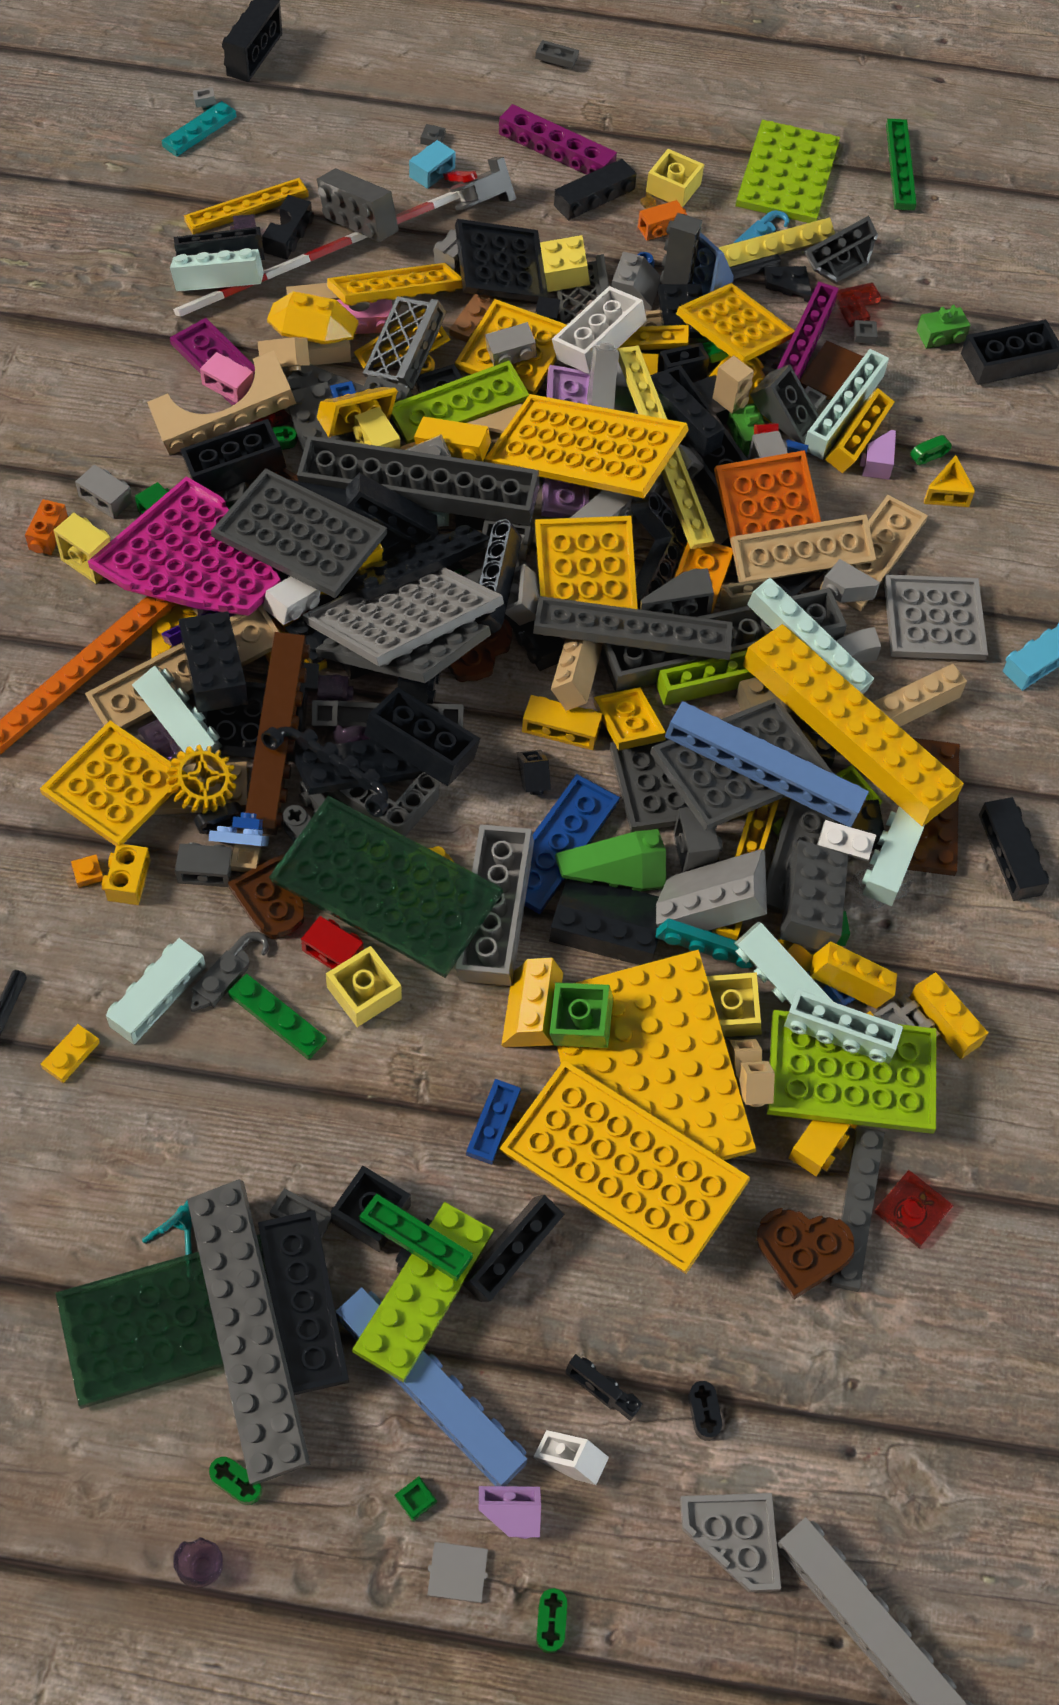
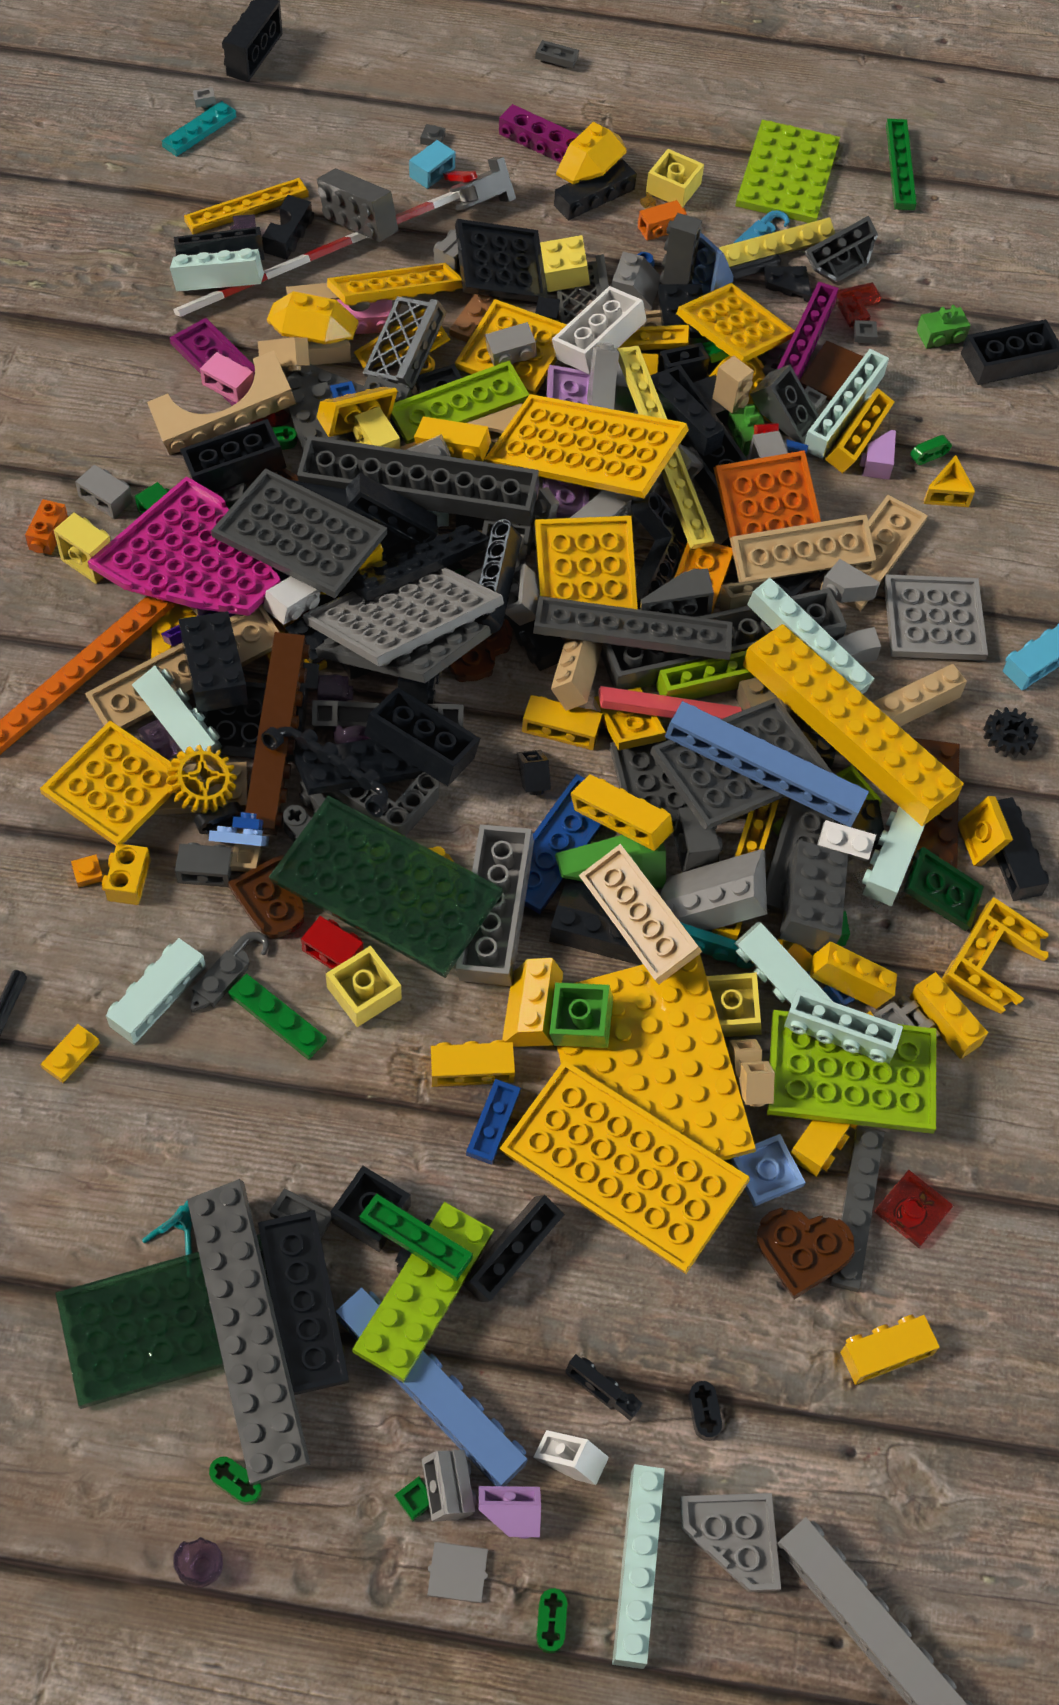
(449, 1485): none -> light grey brick
(472, 1063): none -> yellow brick
(546, 506): none -> light grey plate
(591, 154): none -> yellow wedge
(622, 812): none -> yellow brick
(638, 1567): none -> light aqua brick
(640, 914): none -> tan plate
(657, 704): none -> coral tile
(770, 1170): none -> light blue plate
(889, 1348): none -> yellow brick
(943, 888): none -> dark green plate
(966, 972): none -> yellow wedge
(984, 831): none -> yellow plate
(1010, 732): none -> black gear

